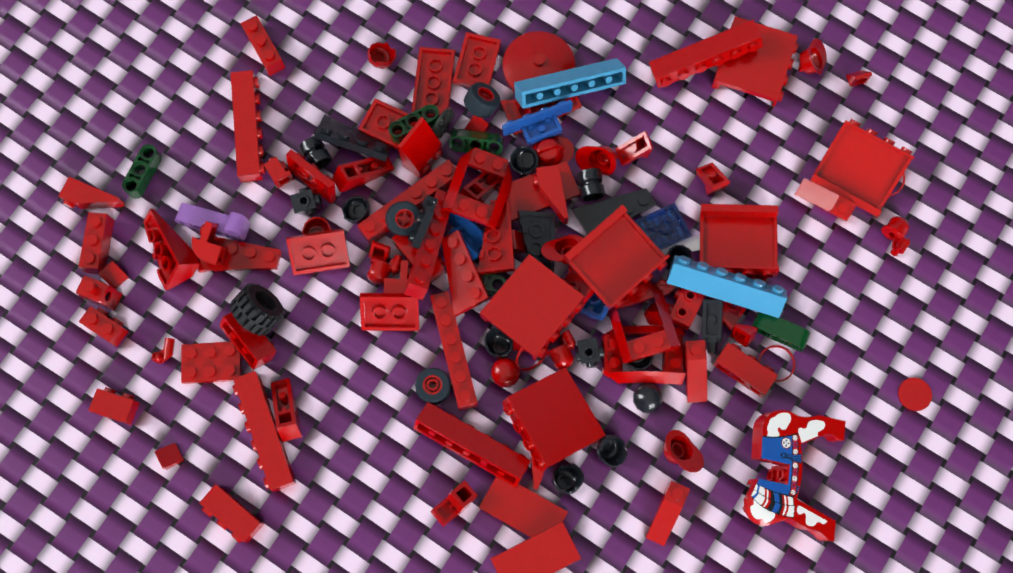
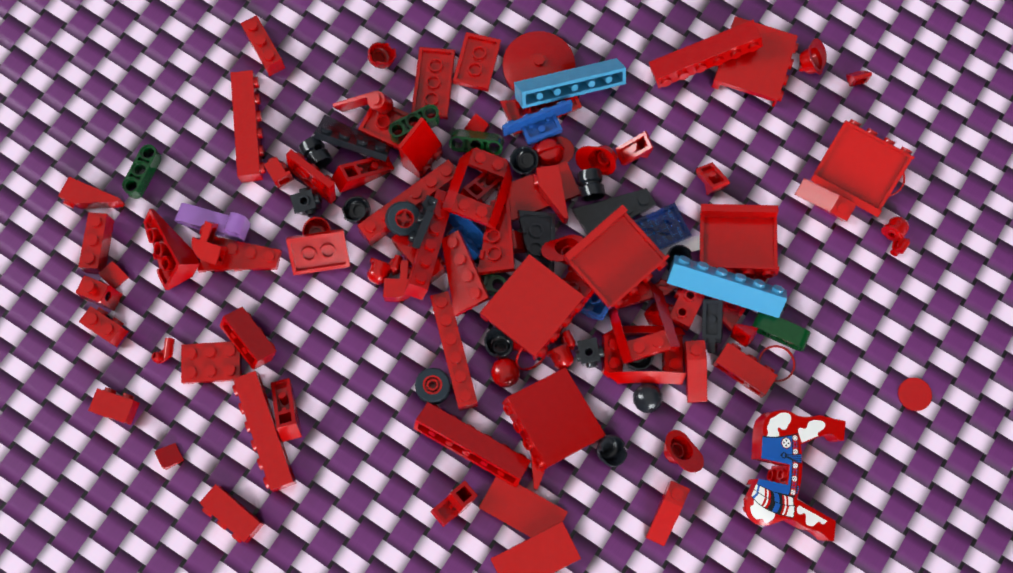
(257, 309): black tyre -> none
(375, 99): none -> red door
(380, 251): red slope -> none
(389, 312): red plate -> none
(443, 122): pearl dark grey wheel -> none
(482, 100): black wheel -> none
(567, 478): black hair -> none

